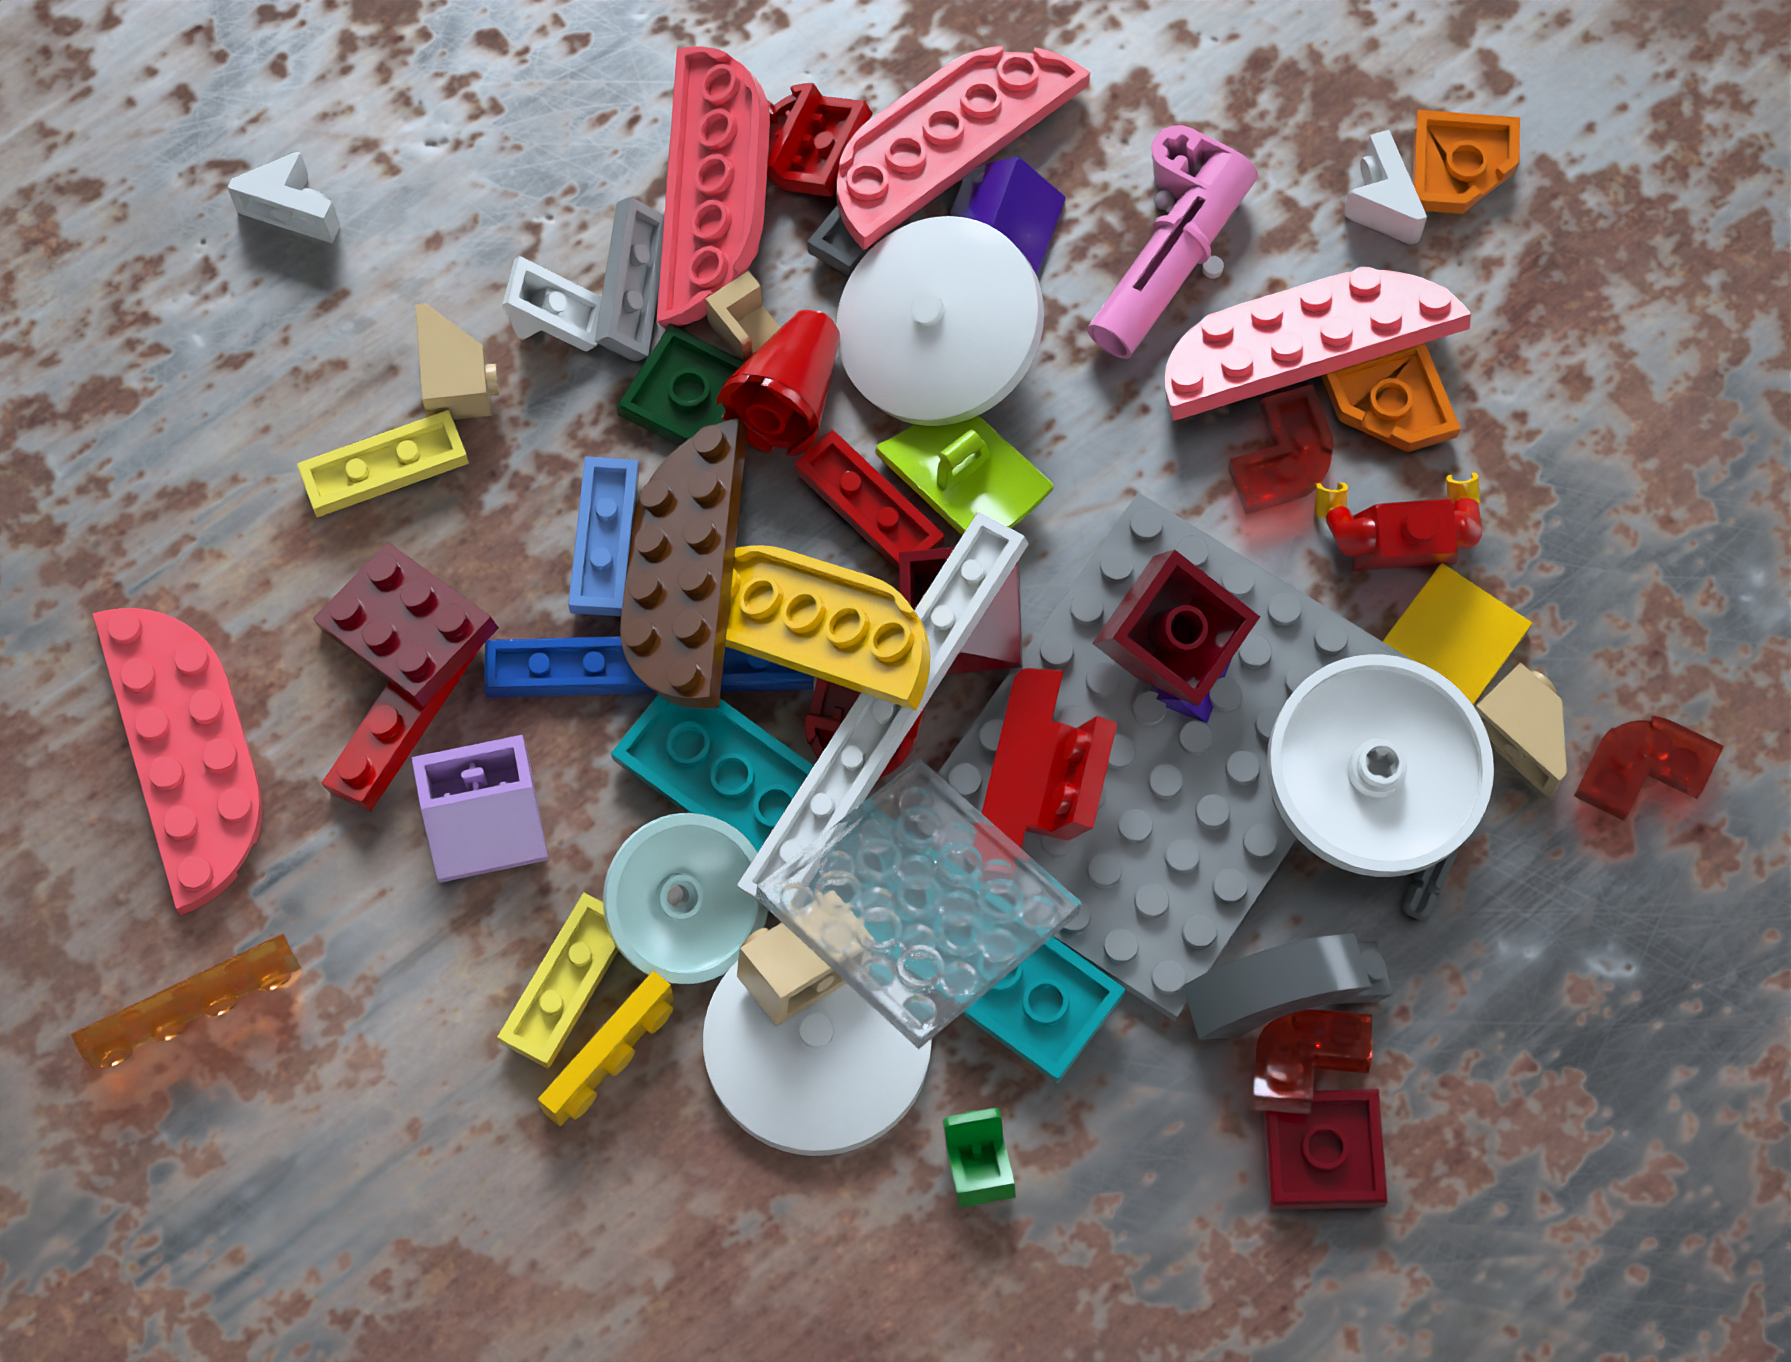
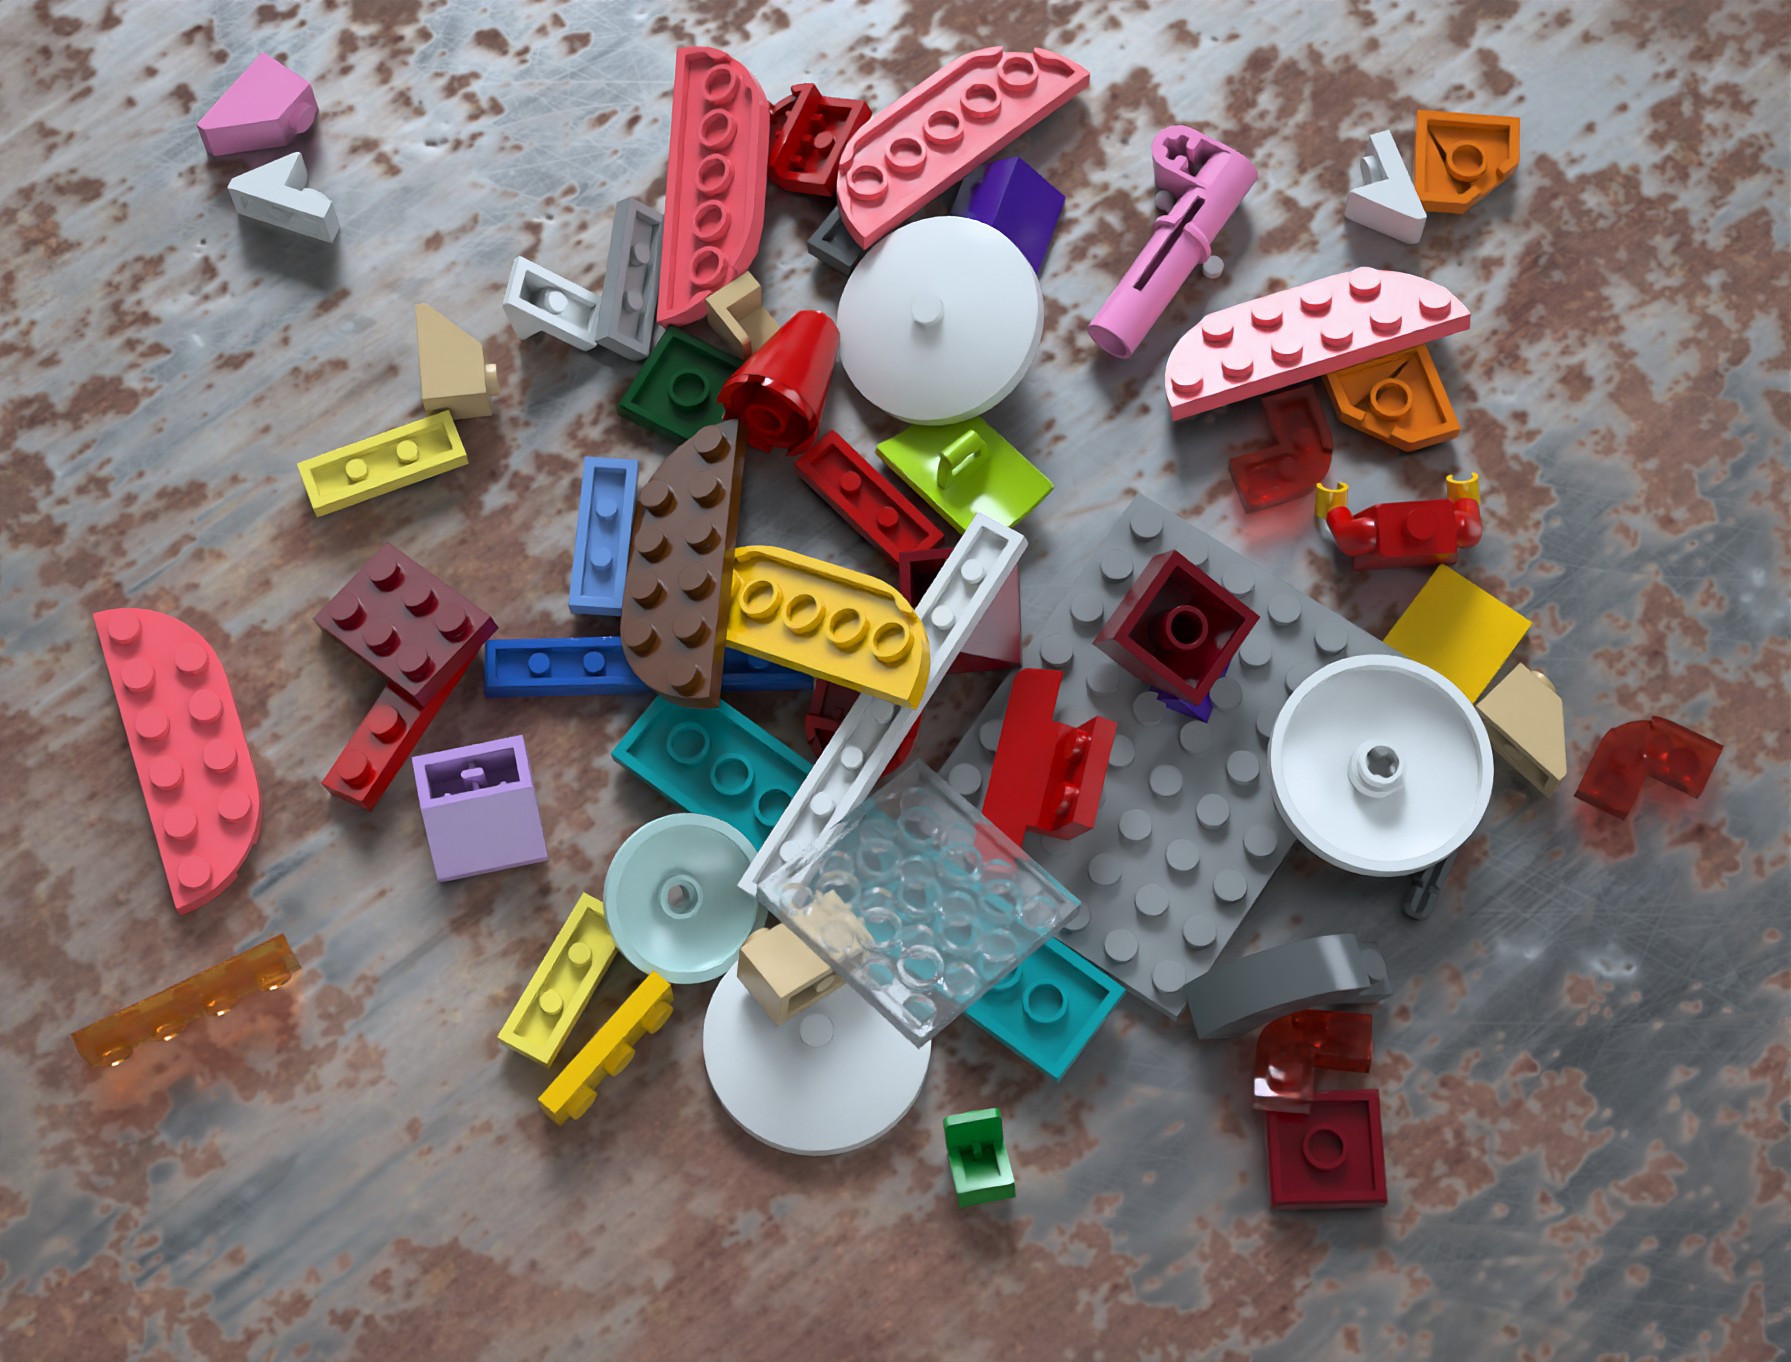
(259, 110): none -> bright pink slope

